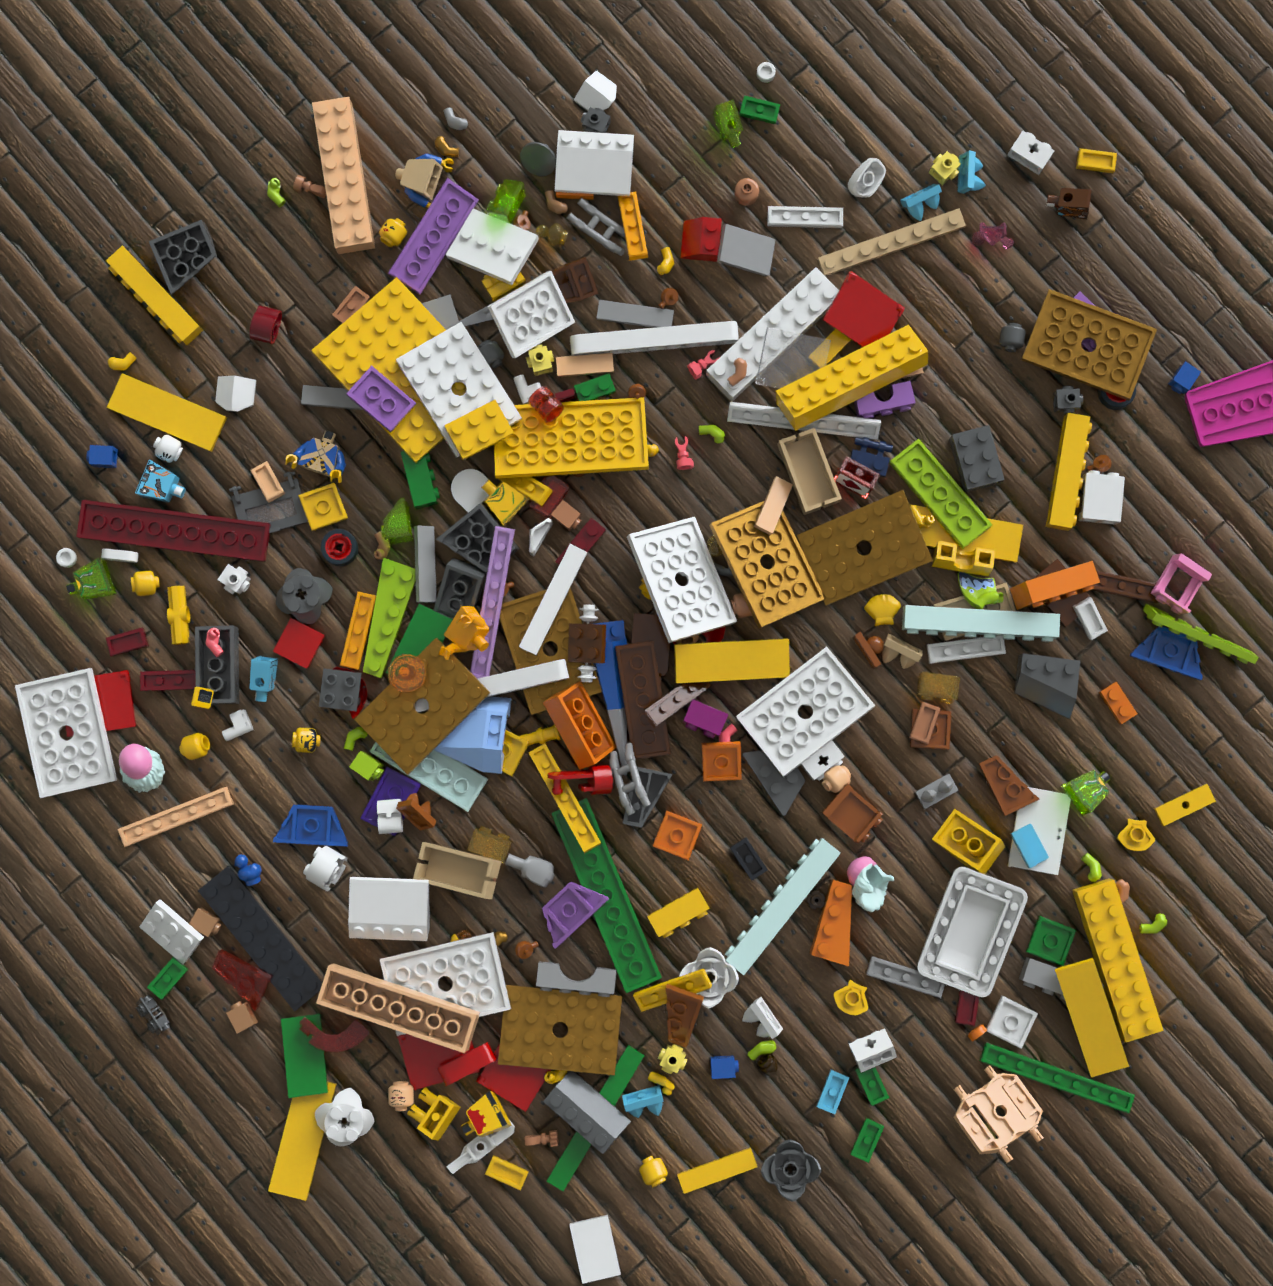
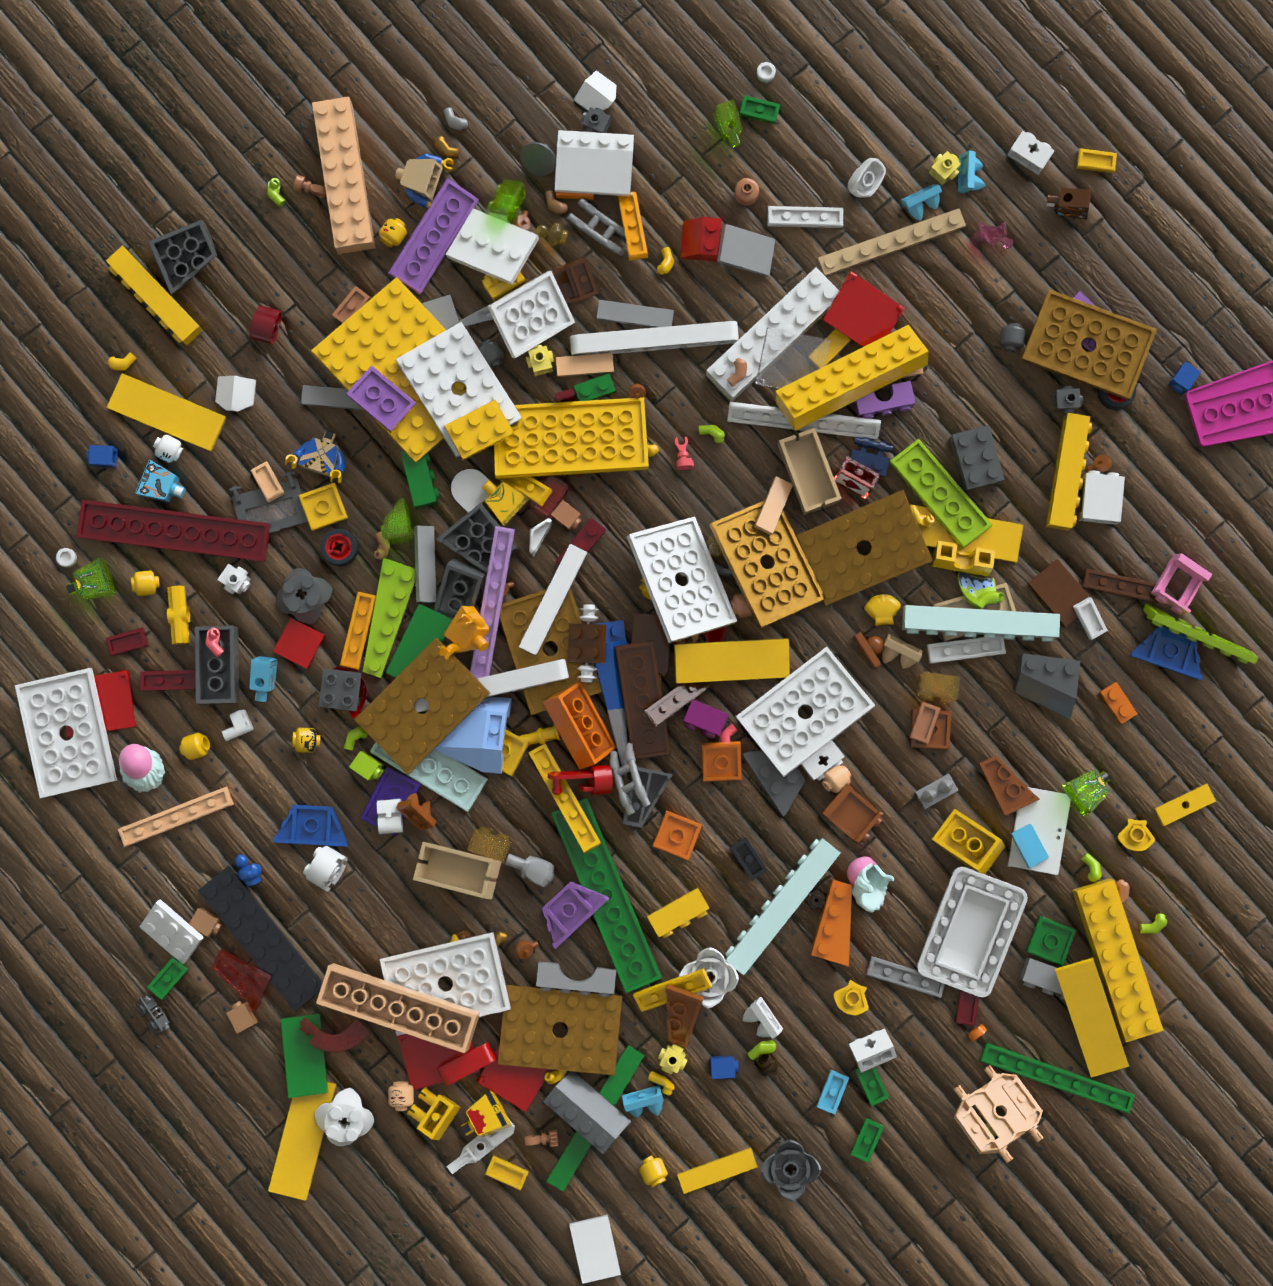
(119, 555): white beam -> none
(202, 697): slope -> none
(389, 909): white slope -> none
(407, 673): clear orange tile -> none
(523, 389): white piece -> none
(545, 403): clear red wheel -> none
(669, 297): dark orange piece -> none
(695, 368): coral piece -> none
(1011, 1022): white tile -> none
(1054, 585): orange wedge -> none

